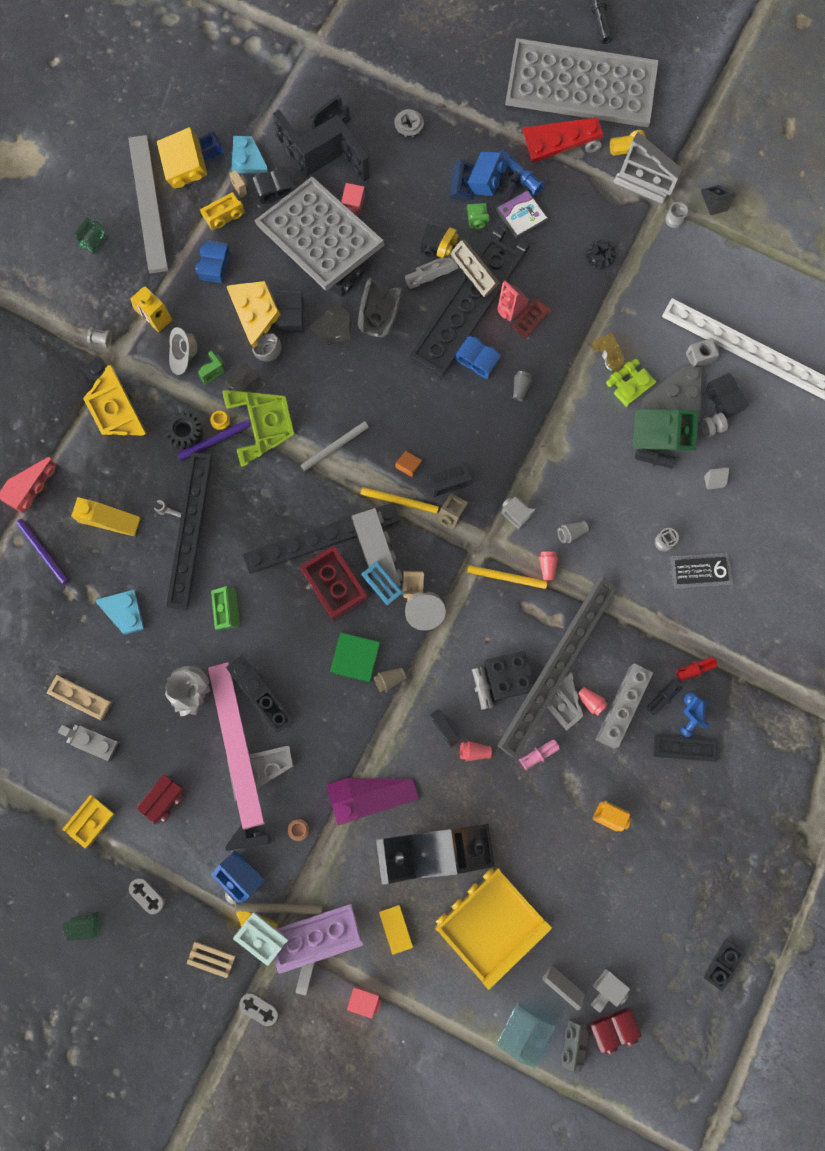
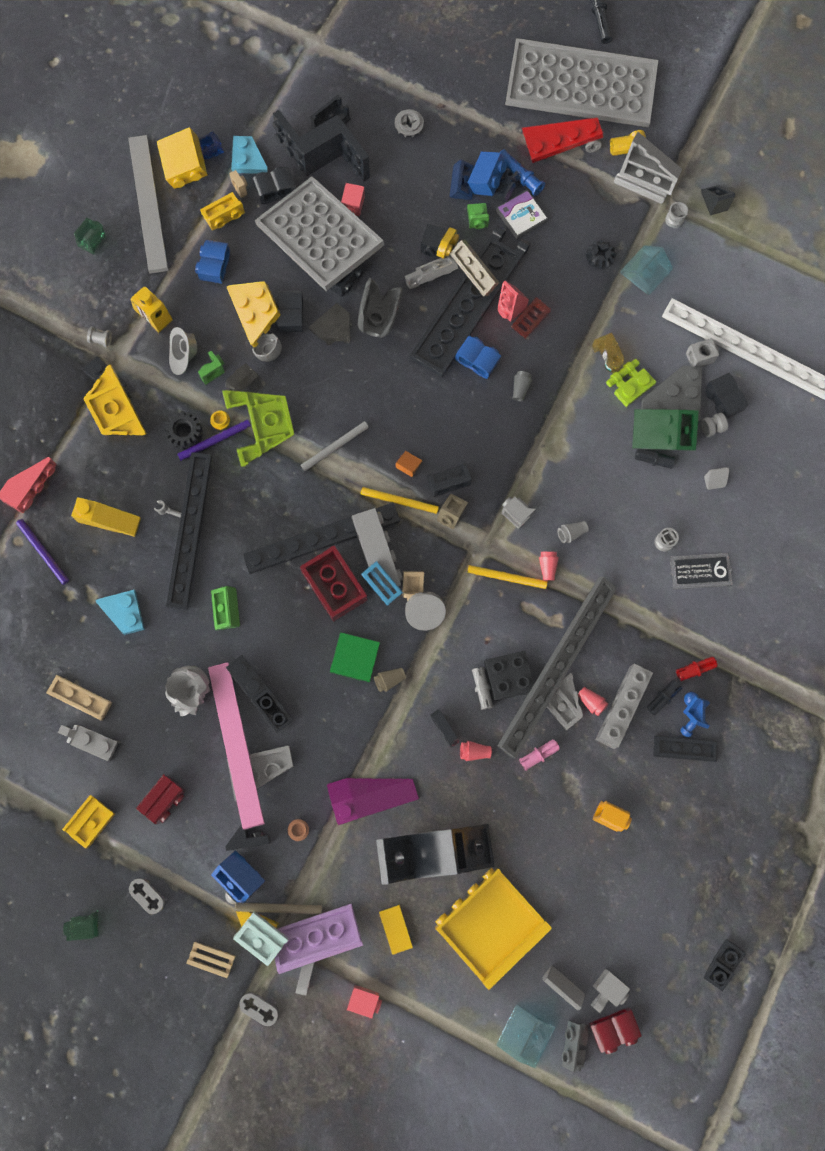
(648, 268): none -> clear light blue slope

